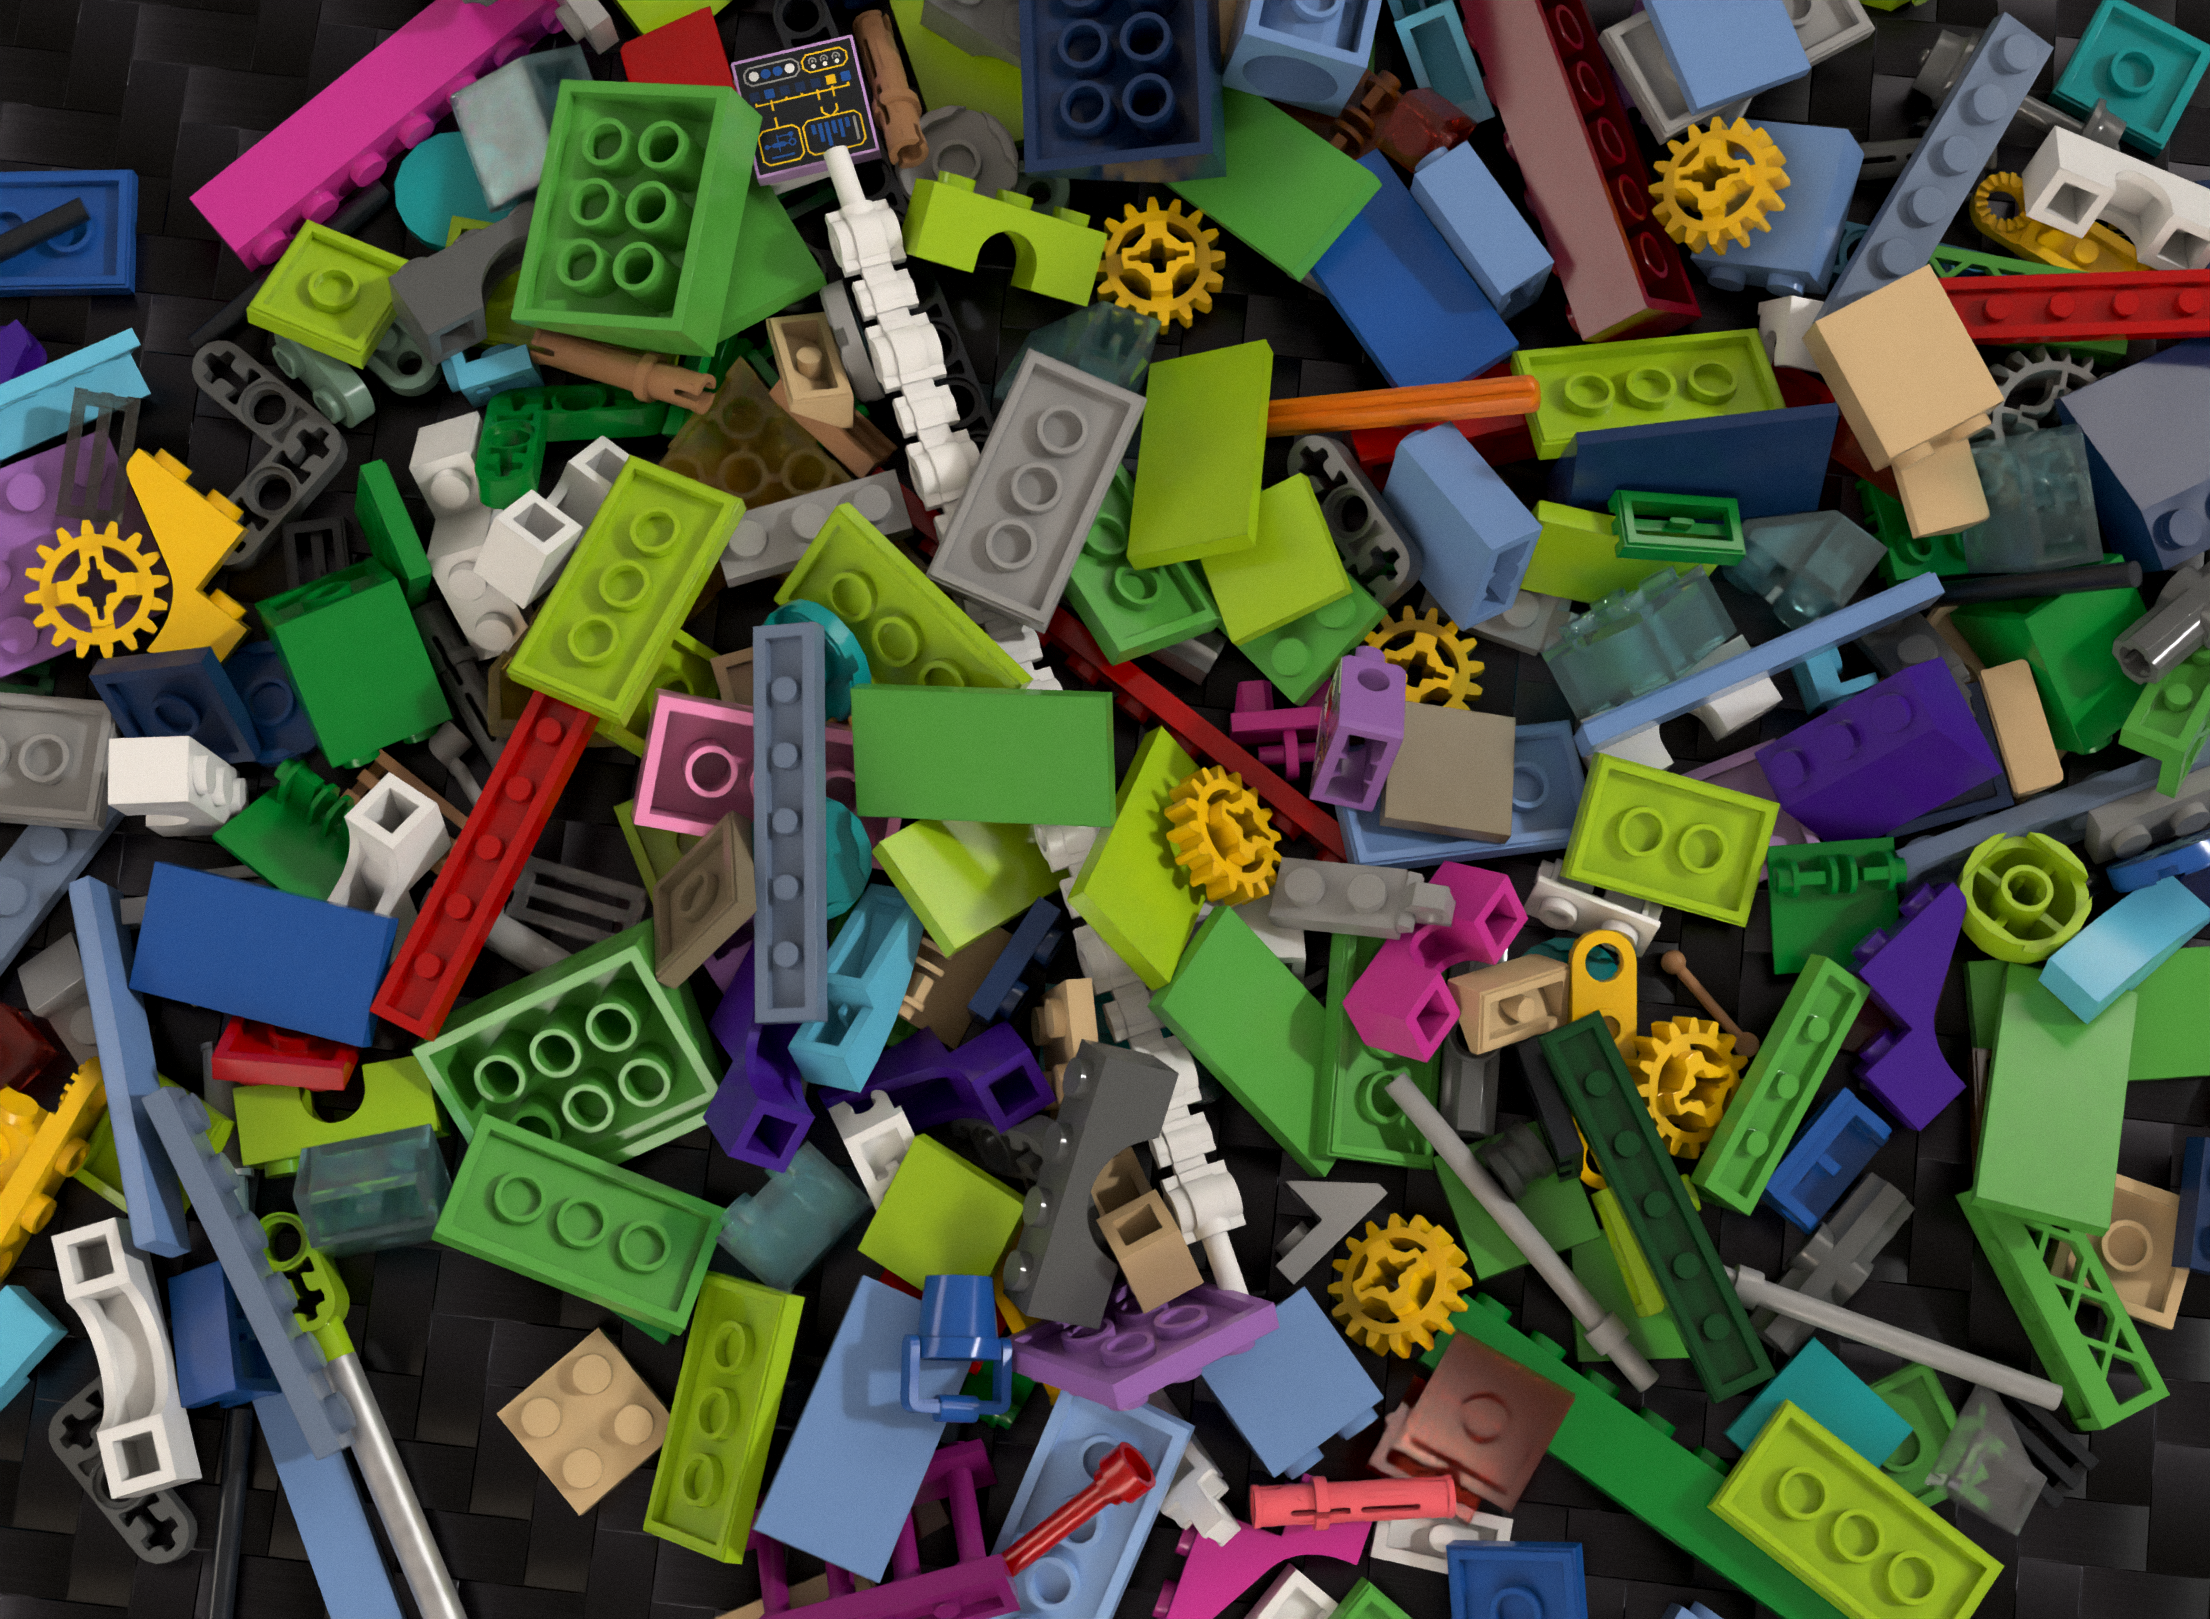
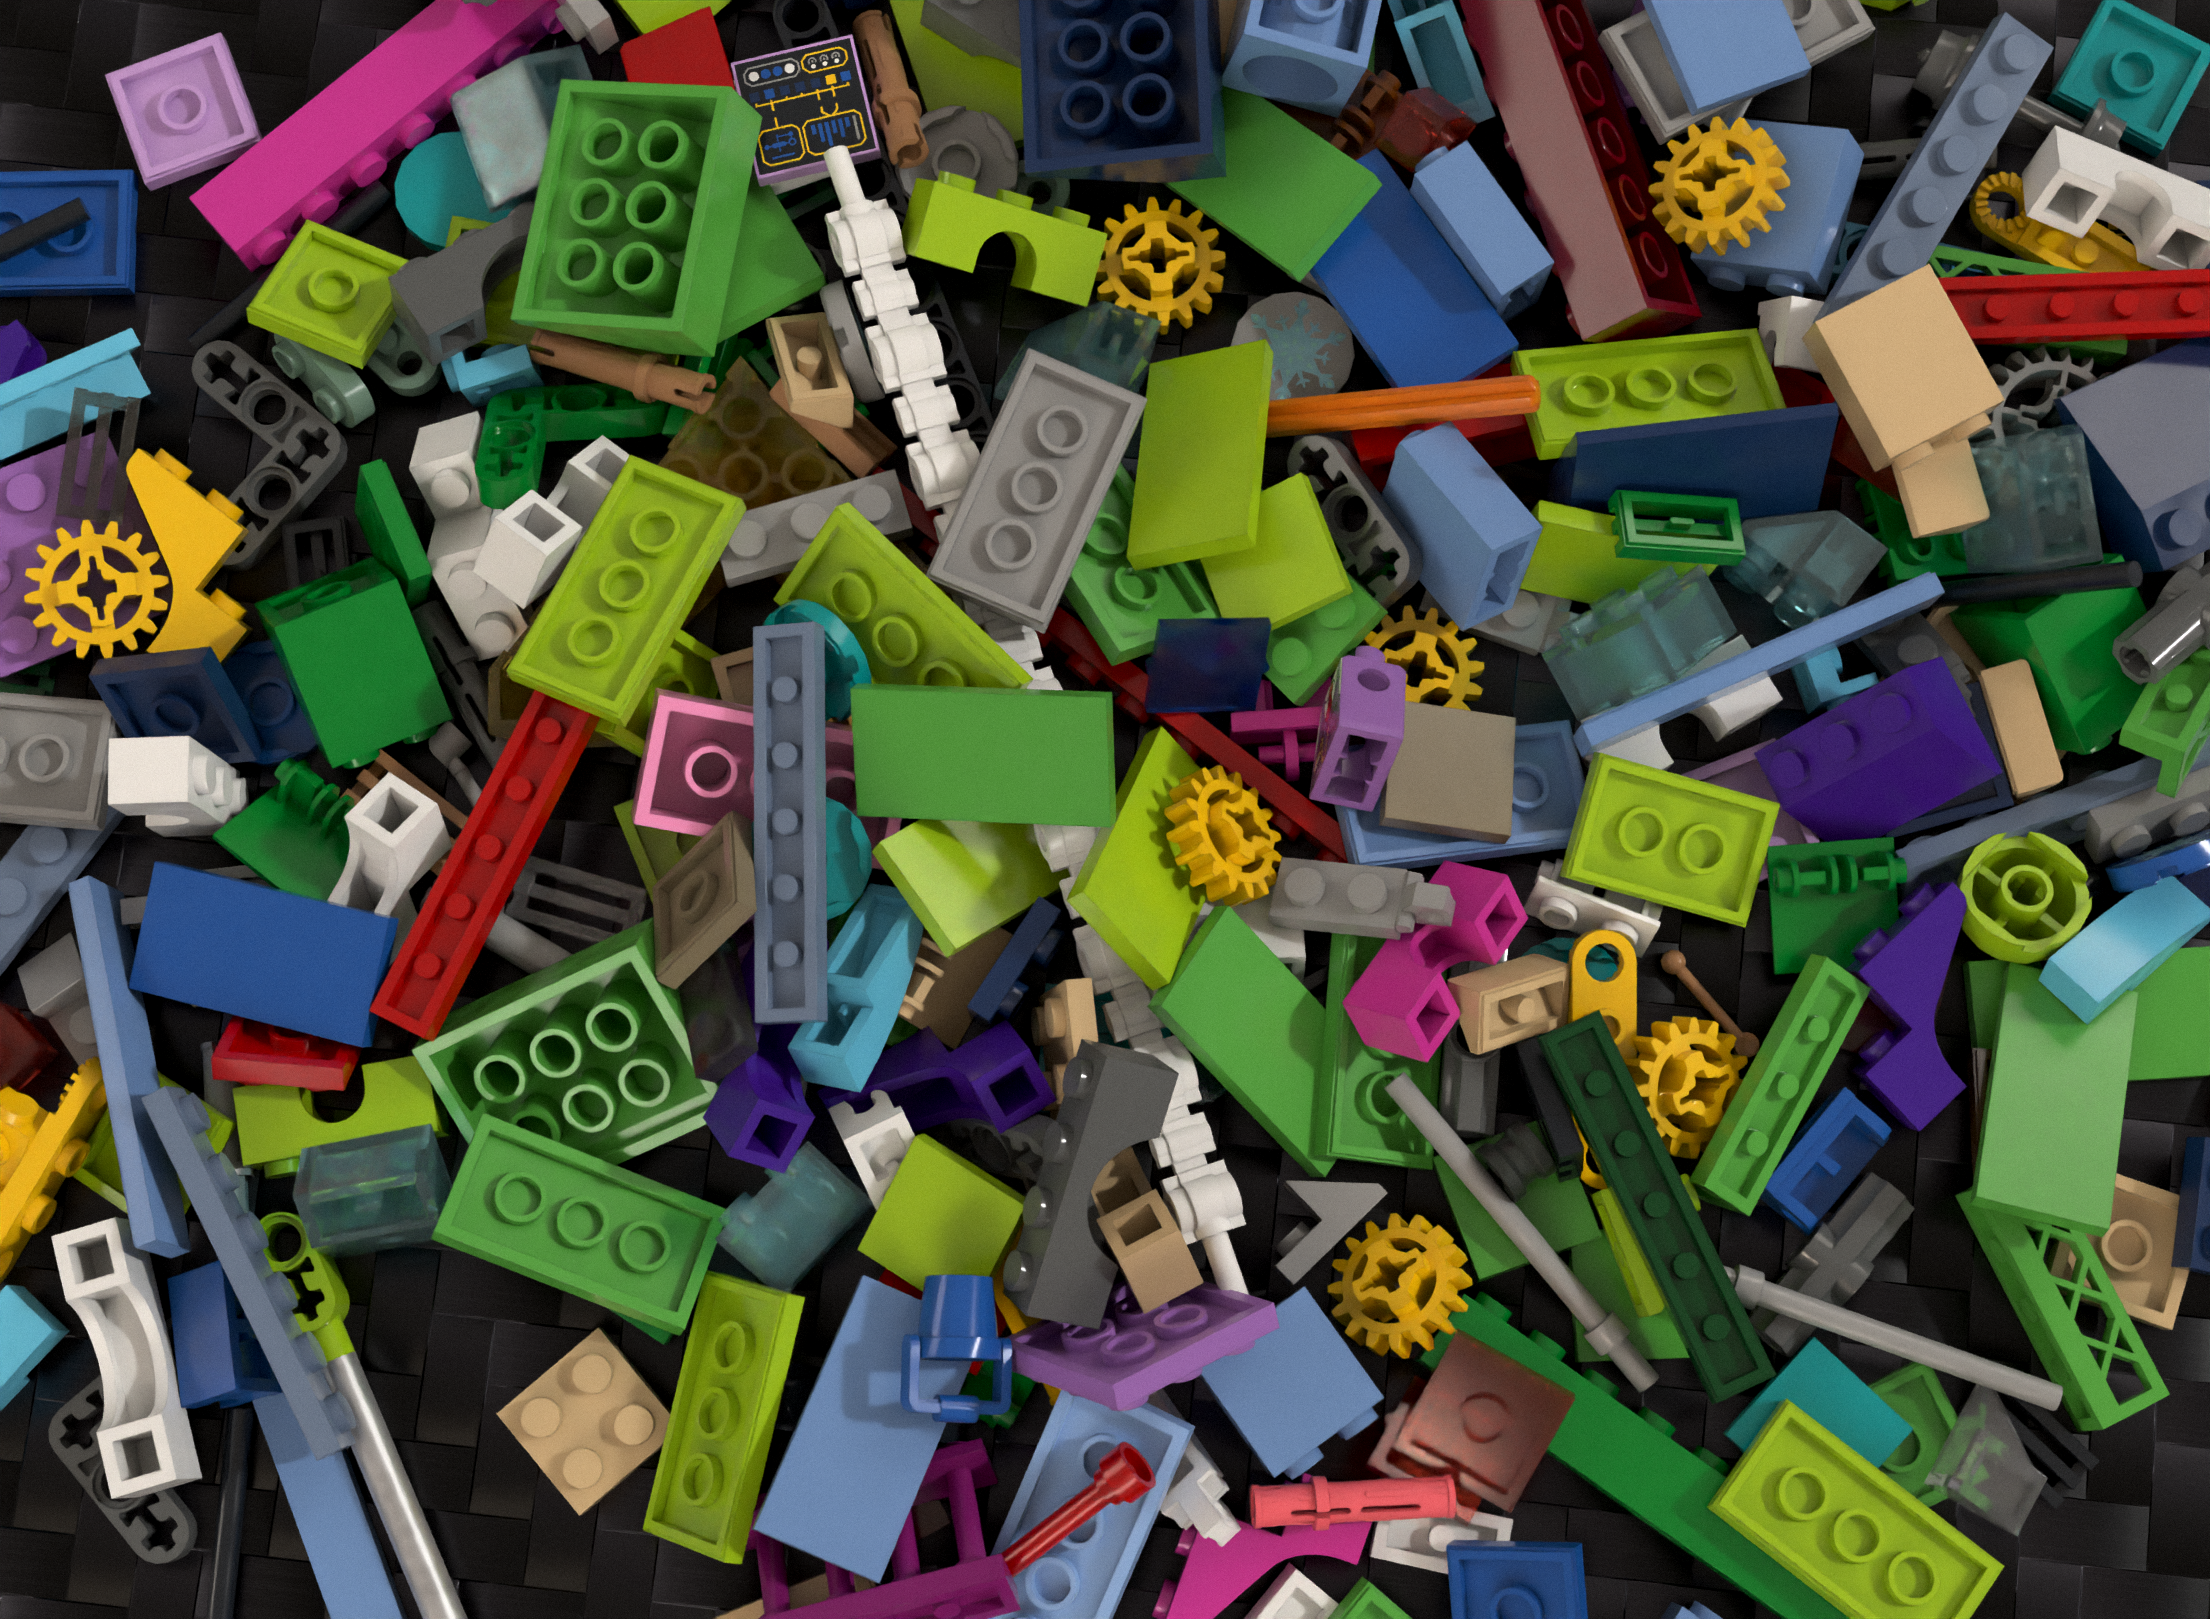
(184, 111): none -> lavender tile
(718, 1015): none -> clear smoke plate
(1207, 664): none -> clear blue piece
(1307, 340): none -> light grey tile

